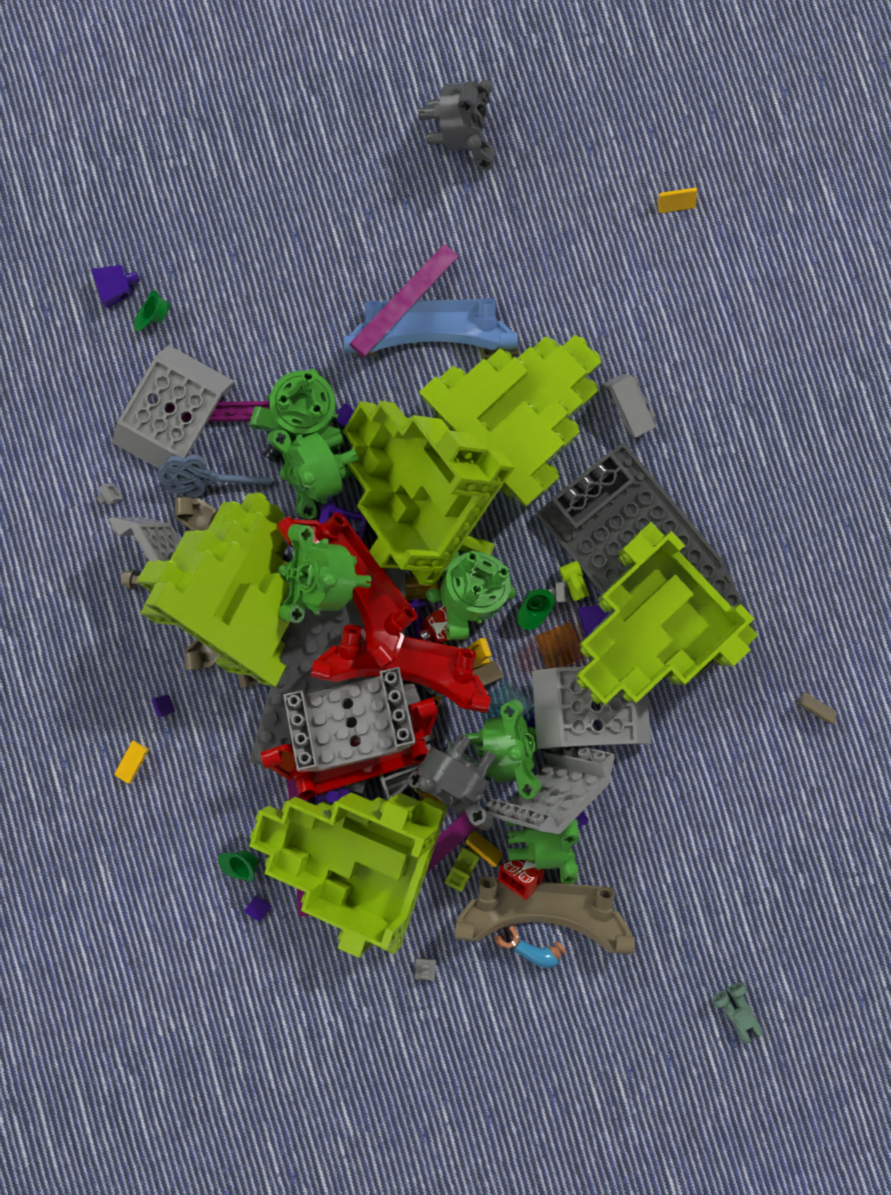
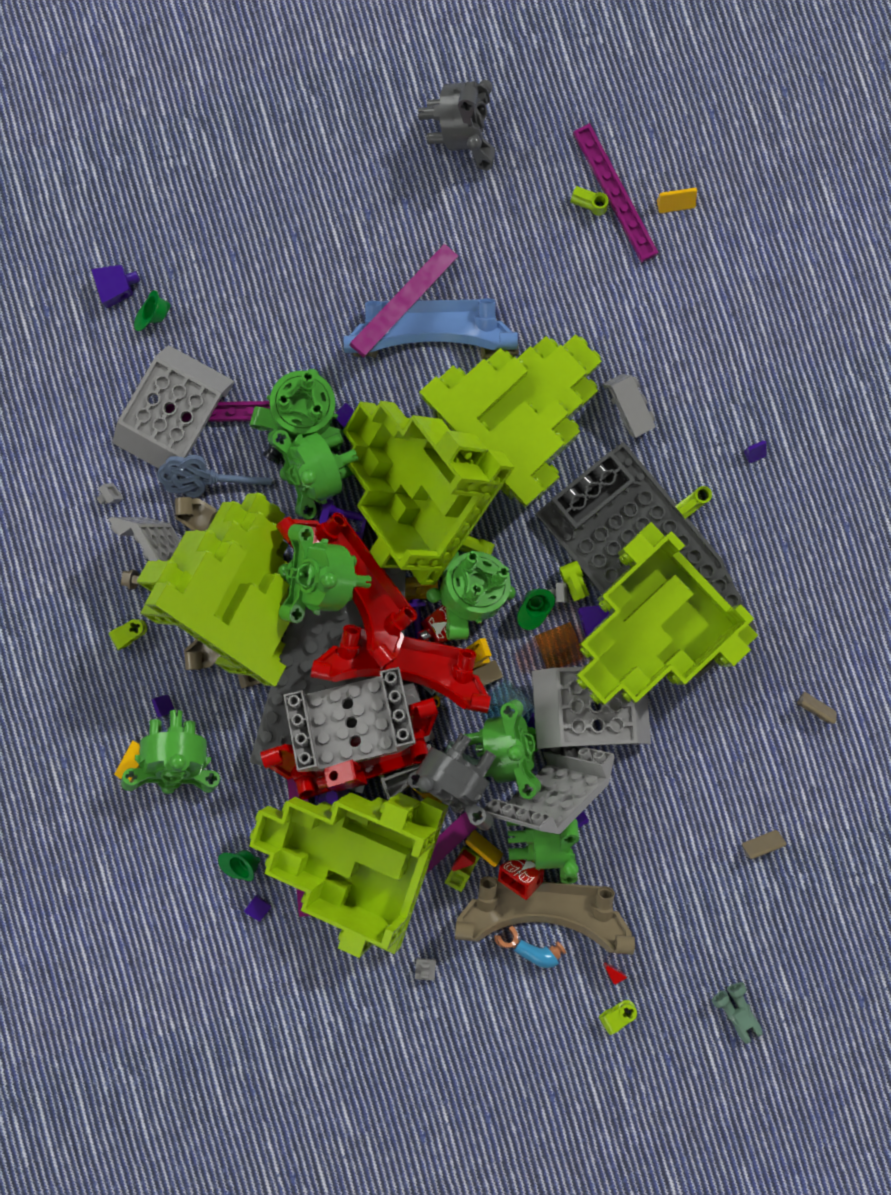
(125, 634): none -> lime piece
(172, 758): none -> bright green piece
(343, 776): none -> red torso
(463, 860): none -> red slope
(587, 199): none -> lime piece
(615, 192): none -> magenta tile
(615, 975): none -> red slope
(616, 1018): none -> lime piece
(692, 502): none -> lime piece
(756, 451): none -> dark purple slope
(763, 844): none -> dark tan slope

